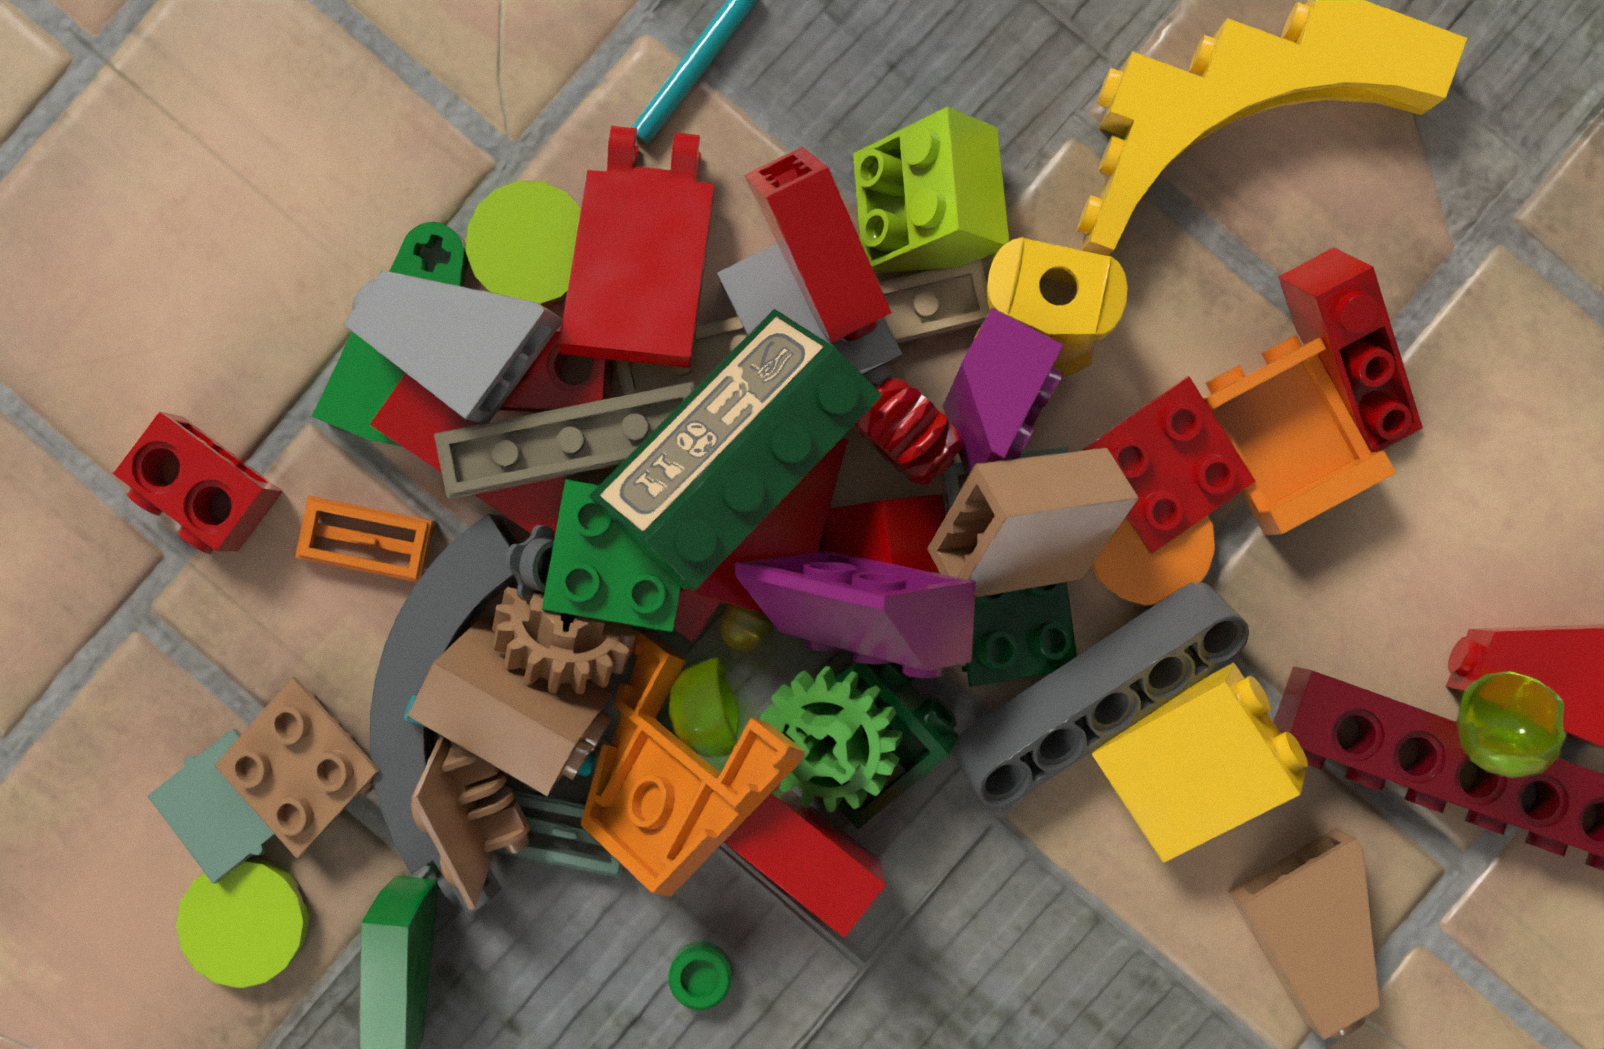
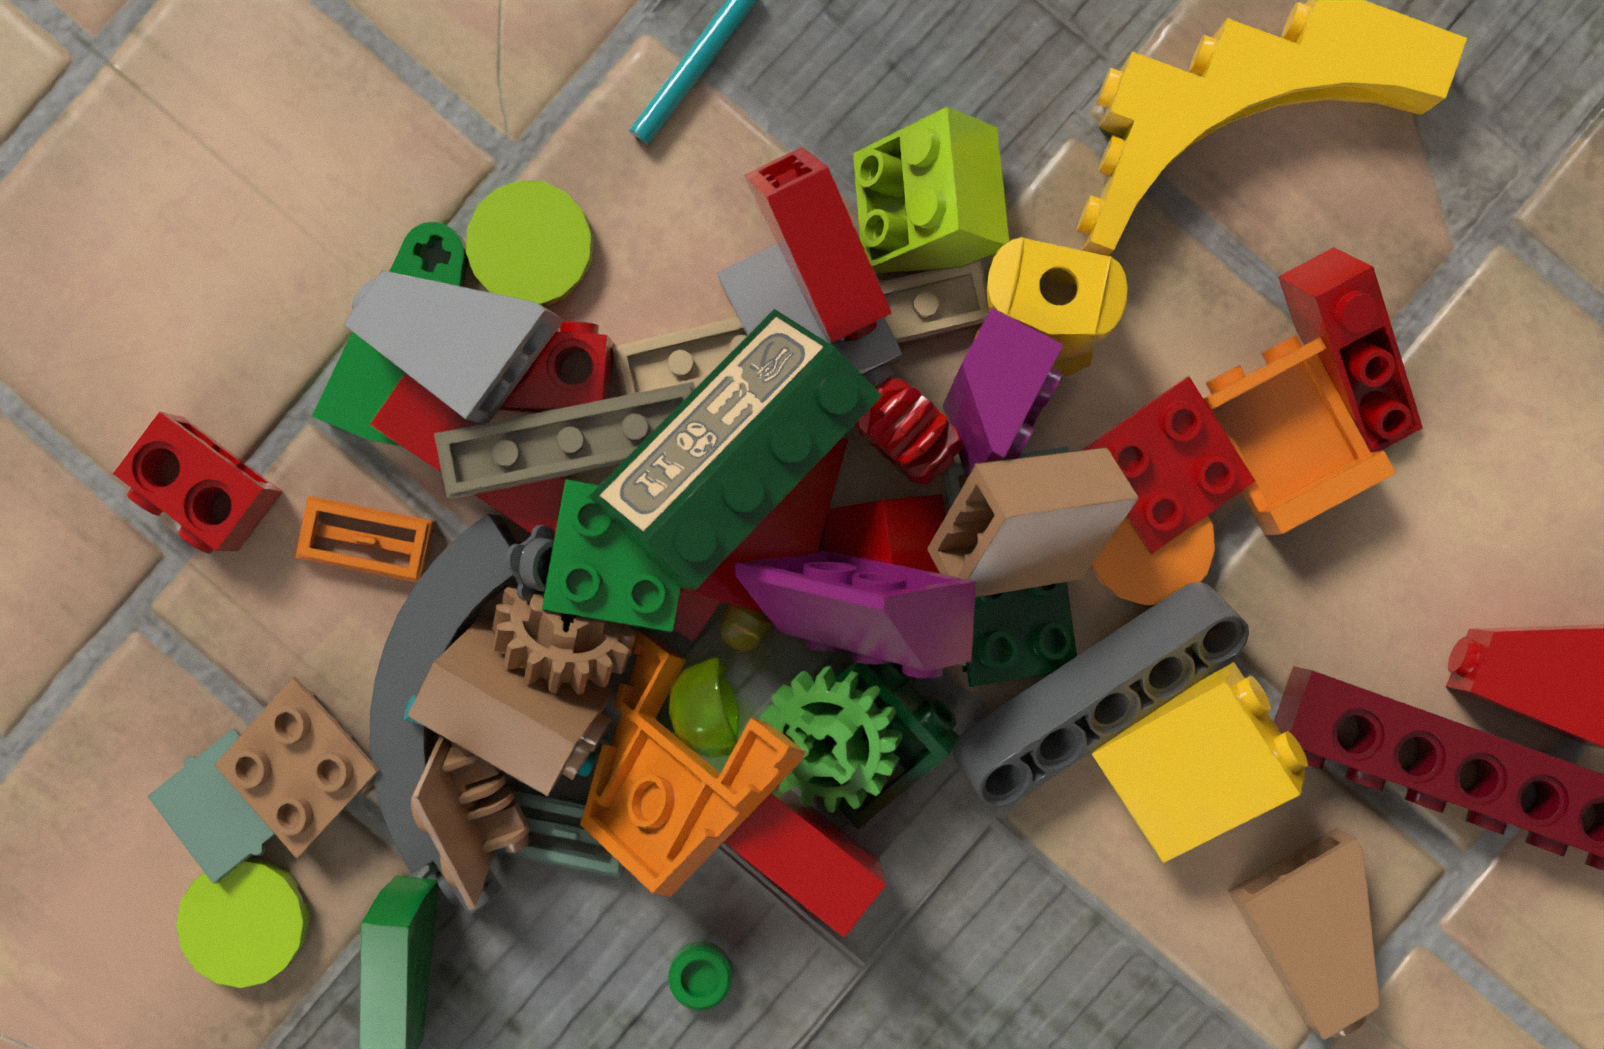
(639, 257): red tile -> none
(1511, 724): clear neon green hair -> none

